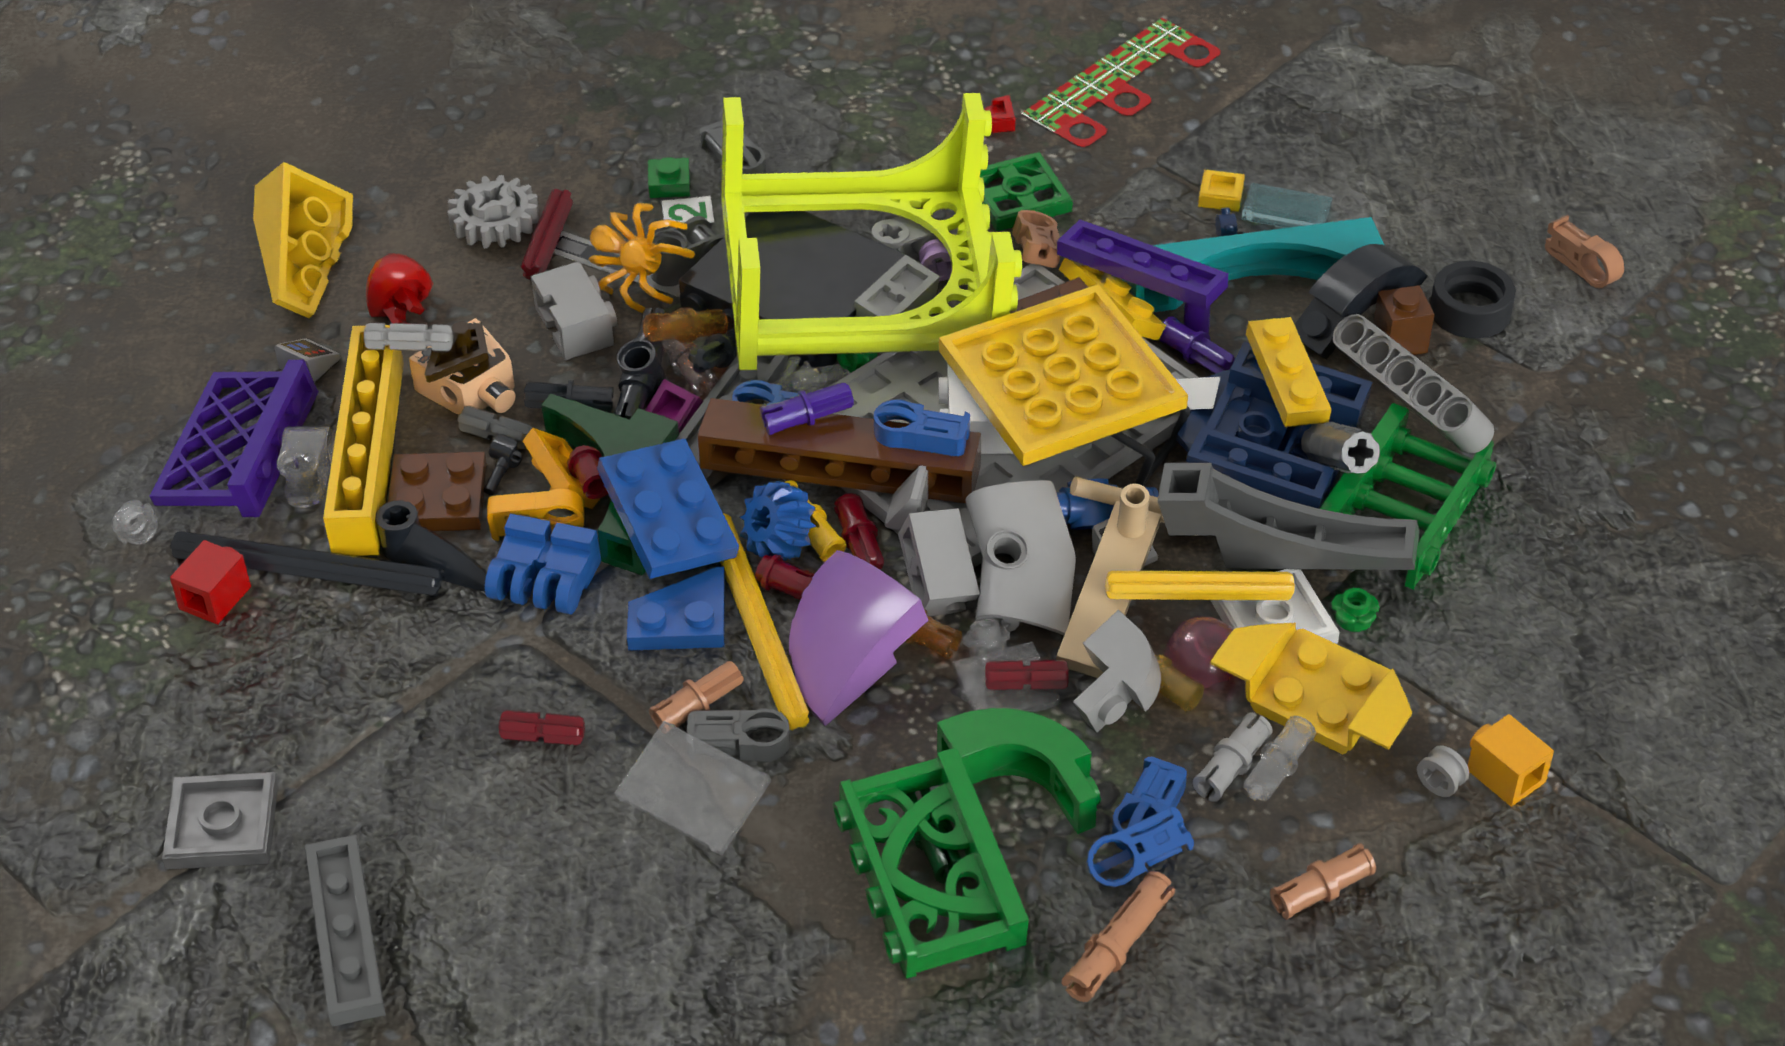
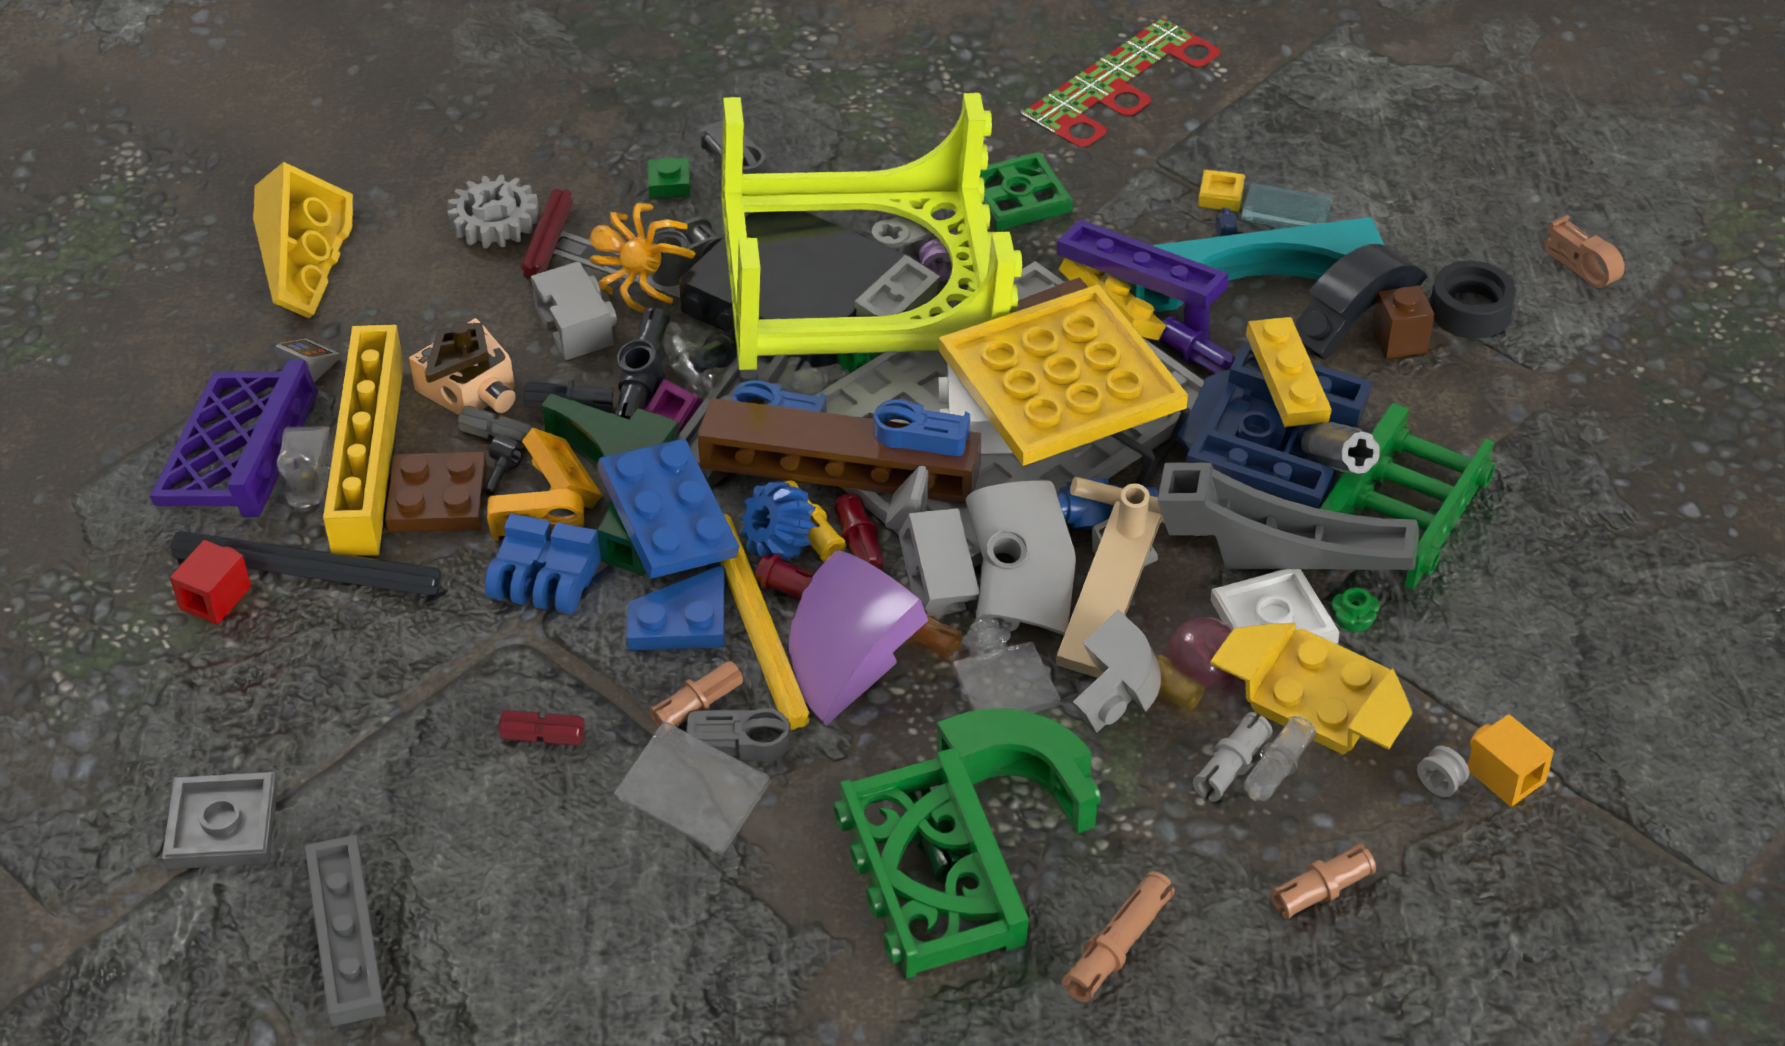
(142, 529): clear plate -> none
(397, 286): red piece -> none
(408, 337): light grey axle -> none
(410, 543): black piece -> none
(583, 466): dark red pin -> none
(684, 324): clear orange pin -> none
(686, 208): white sticker -> none
(806, 407): dark purple axle -> none
(1002, 114): red tile -> none
(1038, 238): nougat piece -> none
(1039, 675): dark red piece -> none
(1147, 843): blue piece -> none
(1156, 790): blue piece -> none
(1199, 585): yellow axle -> none
(1200, 391): white sticker -> none
(1414, 384): light grey beam -> none

